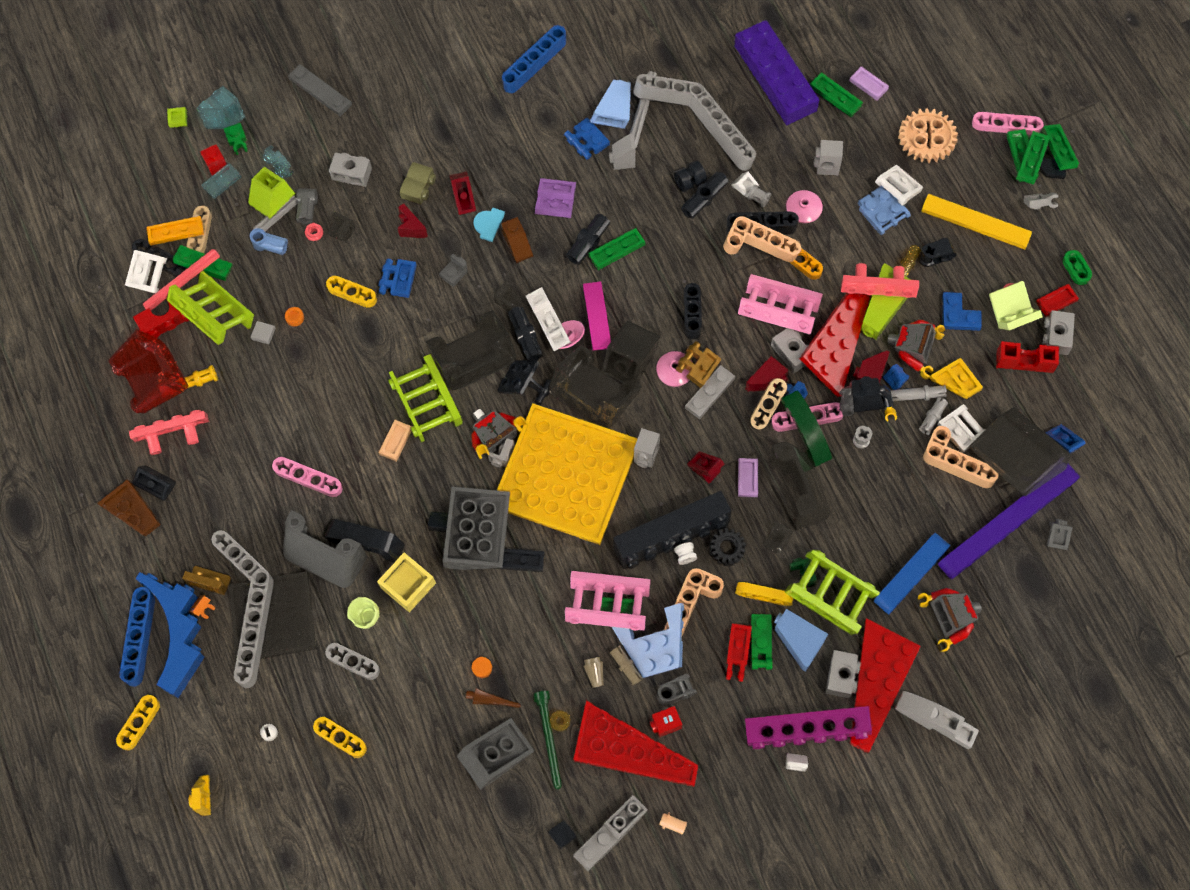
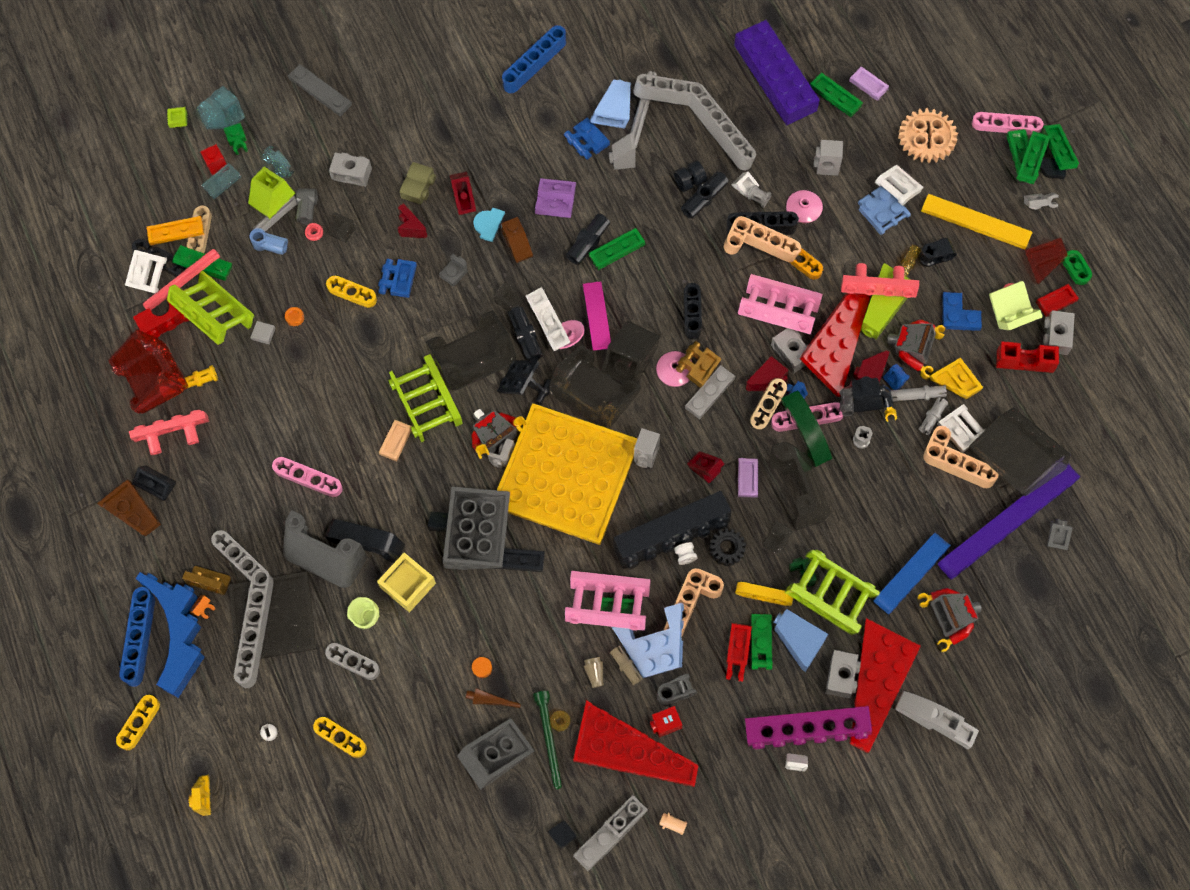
(1046, 258): none -> clear red wing
(1066, 438): blue slope -> none

